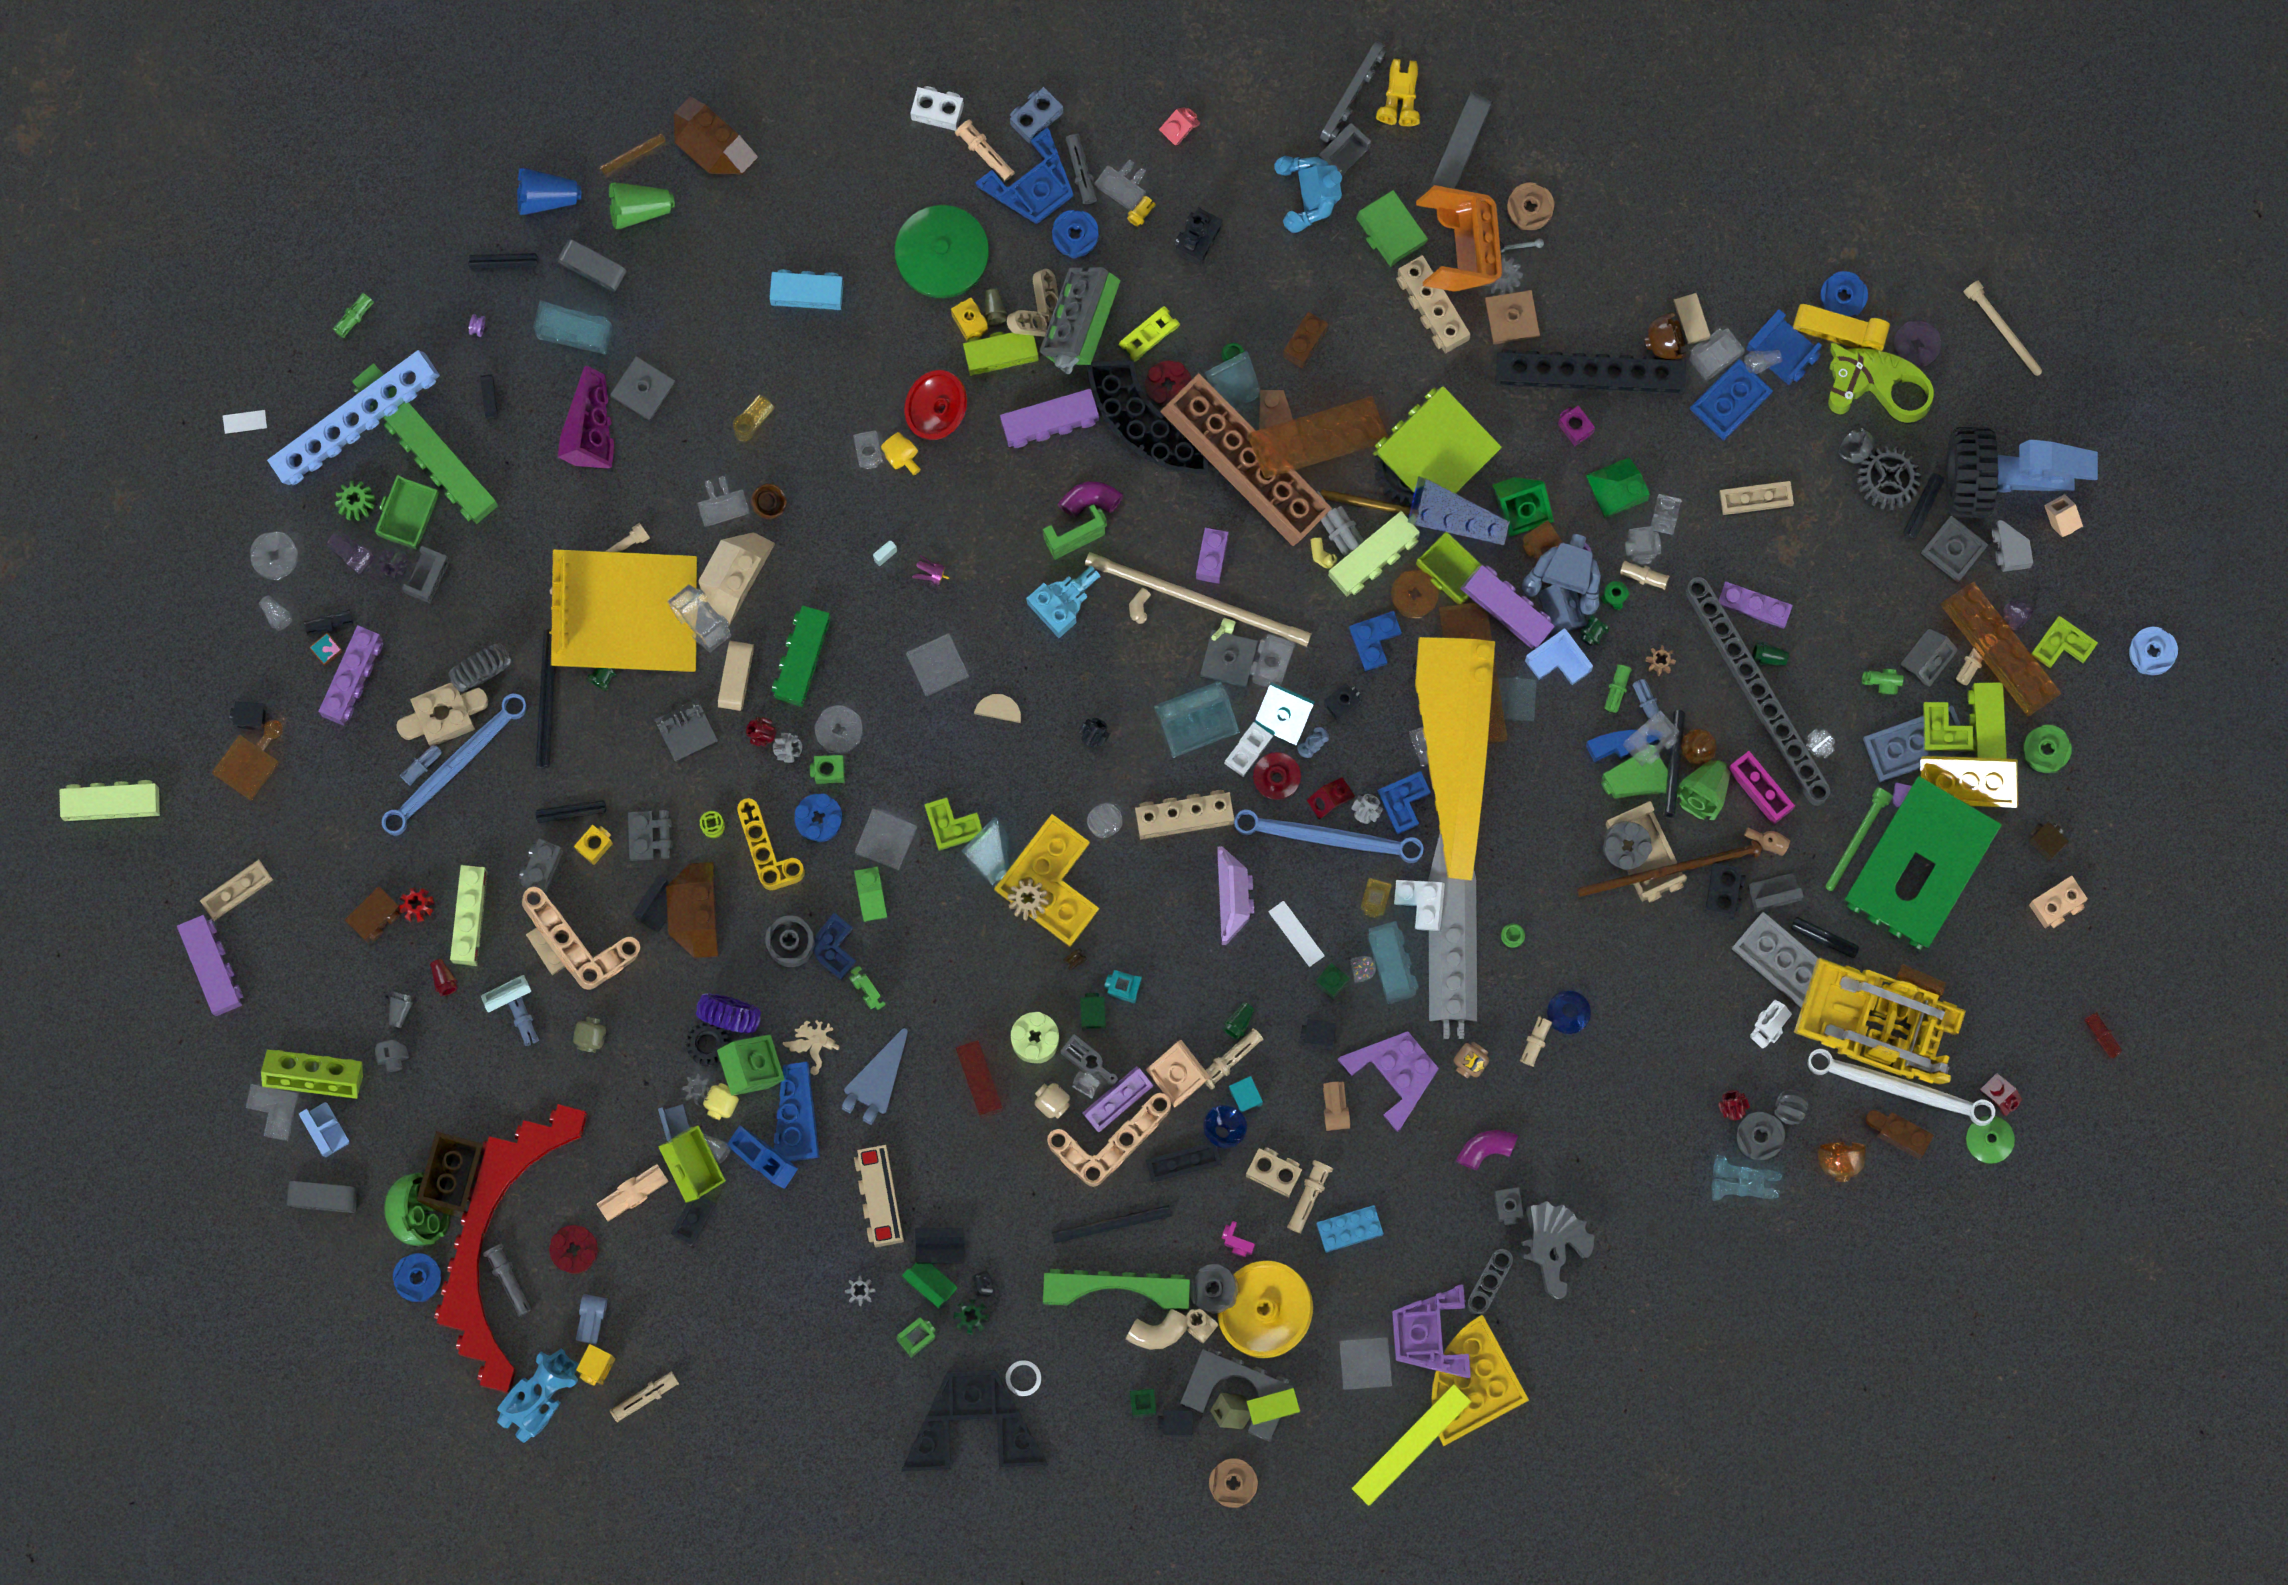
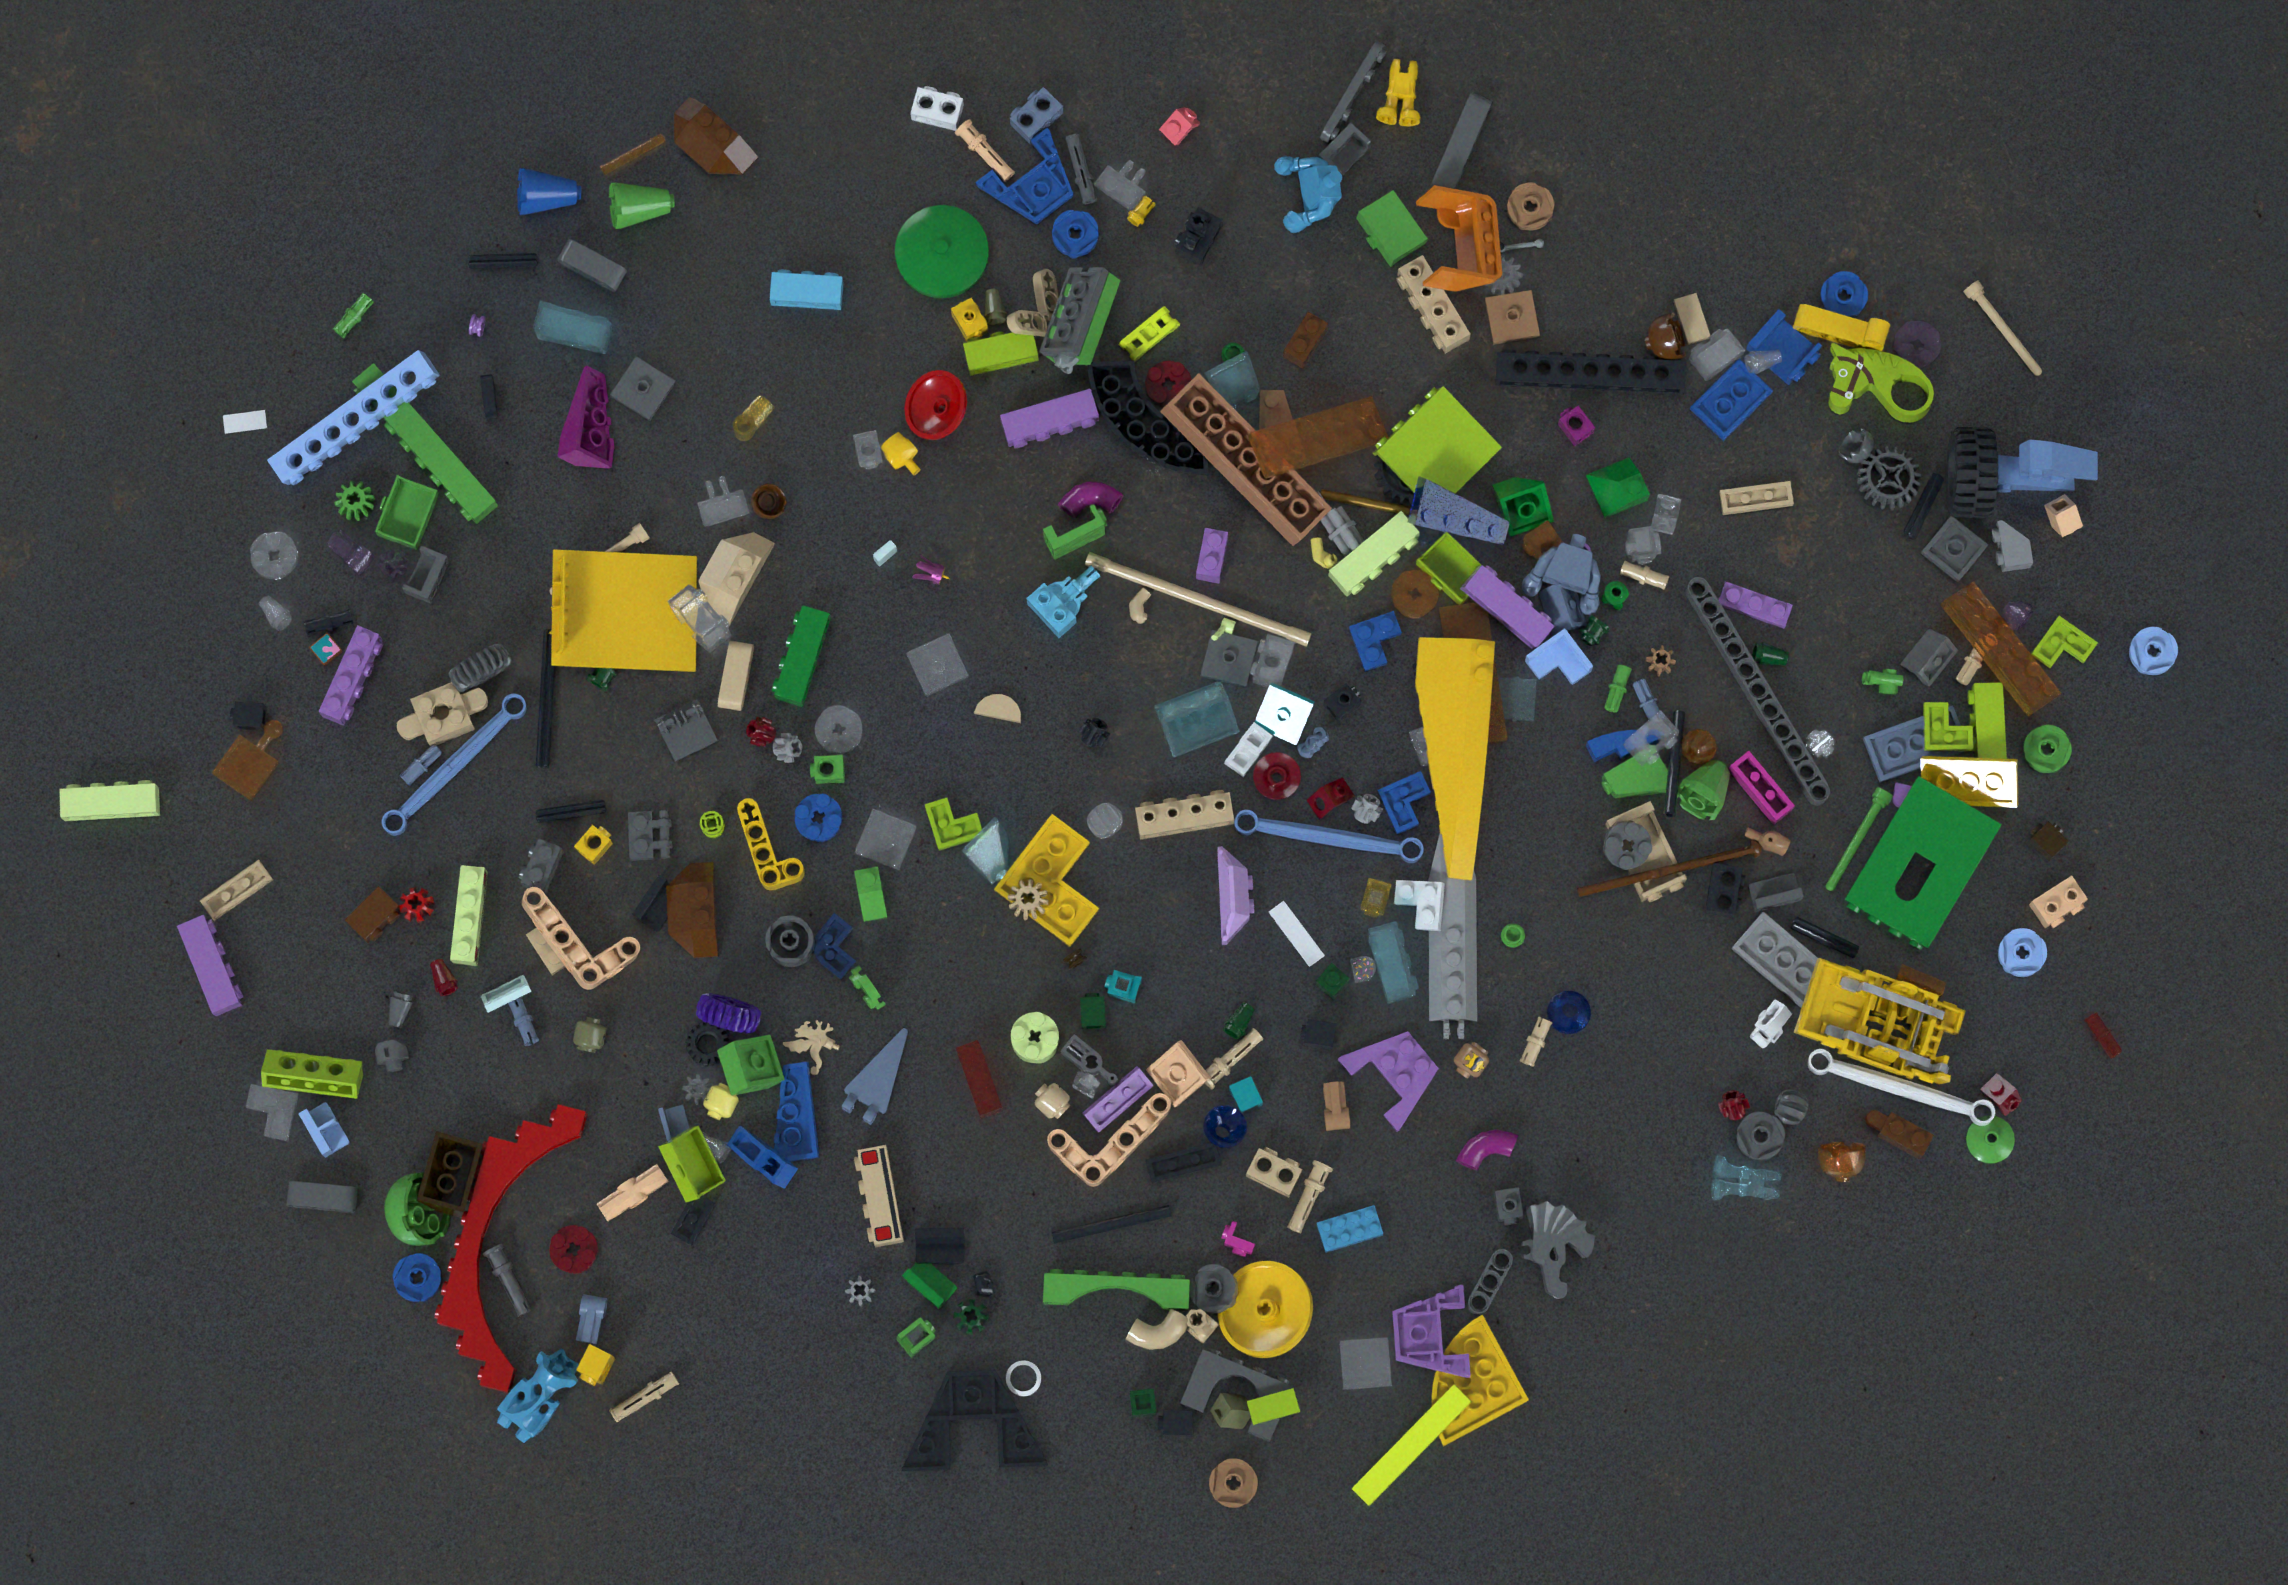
(2031, 942): none -> light blue plate

